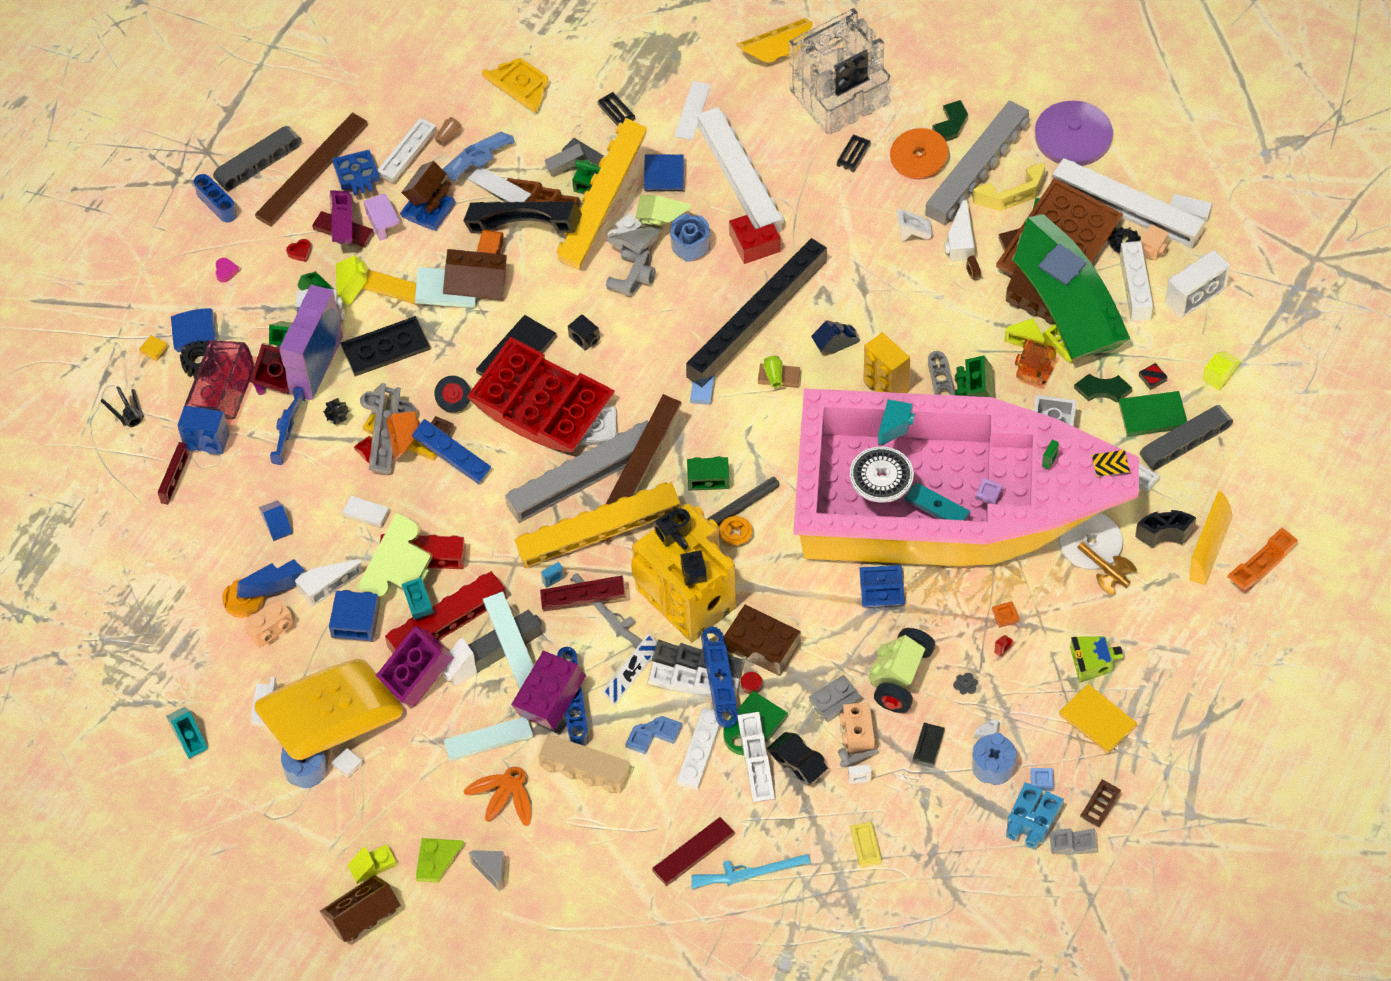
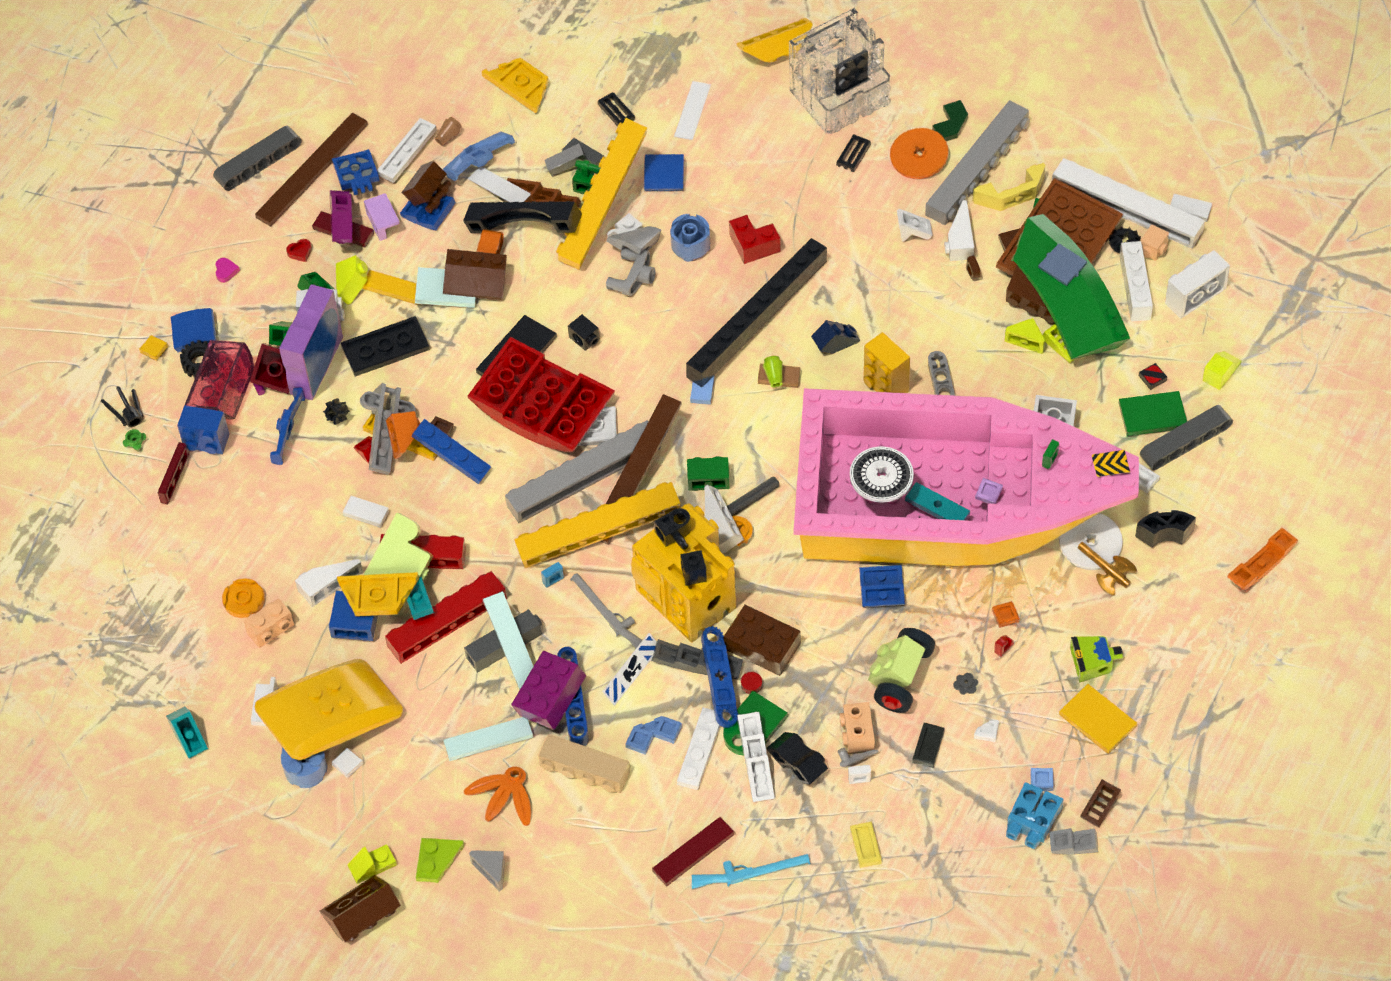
(131, 435): none -> bright green plate
(215, 198): blue beam -> none
(270, 580): blue slope -> none
(276, 520): blue slope -> none
(378, 592): none -> yellow wing
(414, 666): magenta brick -> none
(452, 393): black wheel -> none
(462, 665): white slope -> none
(582, 593): dark red tile -> none
(659, 209): yellowish green slope -> none
(683, 679): white slope -> none
(717, 510): none -> white slope
(738, 169): white brick -> none
(832, 697): light grey plate -> none
(895, 421): teal slope -> none
(977, 378): green brick -> none
(994, 759): medium blue brick -> none
(1035, 362): clear orange brick -> none
(1073, 132): medium lavender dish -> none
(1093, 387): dark green tile -> none
(1210, 539): yellow slope -> none

